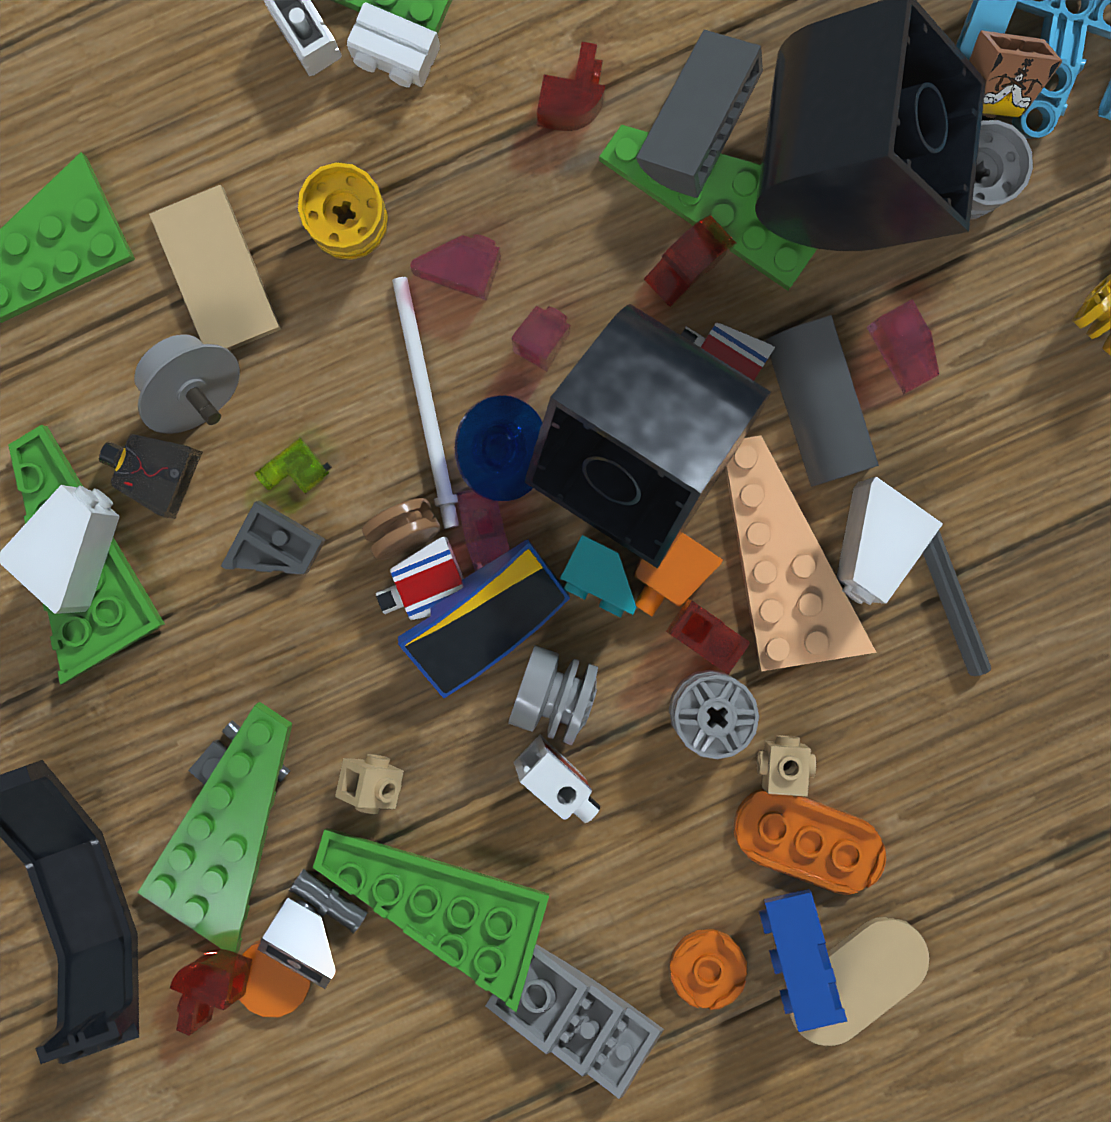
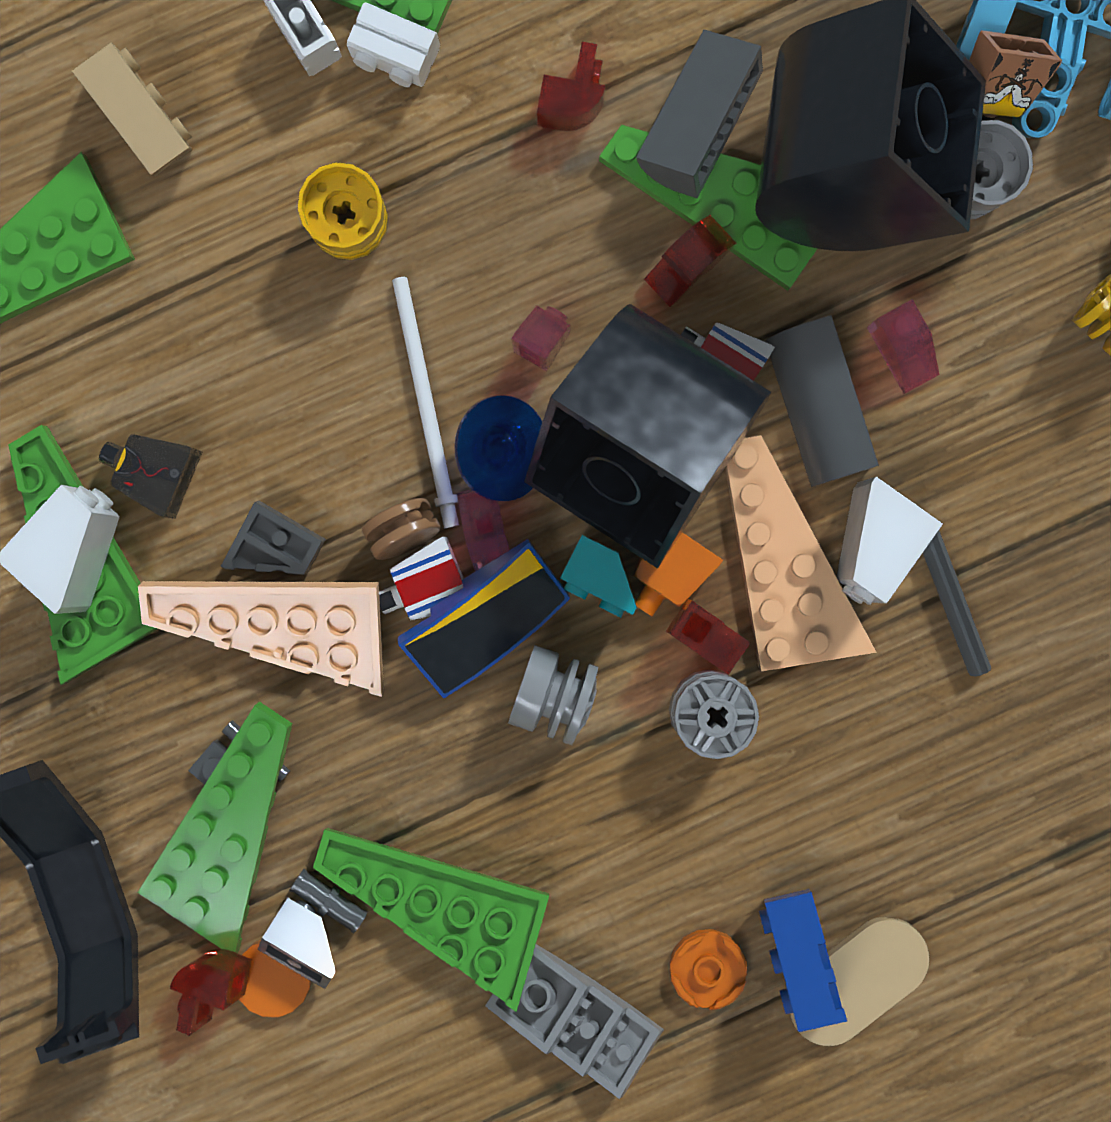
(134, 108): none -> tan wedge
(184, 383): light grey piece -> none
(215, 270): tan tile -> none
(289, 624): none -> light nougat wing
(299, 463): clear neon green piece -> none
(369, 783): tan brick -> none
(461, 265): clear pink slope -> none
(545, 775): white torso -> none
(793, 778): tan brick -> none
(810, 841): orange tile -> none

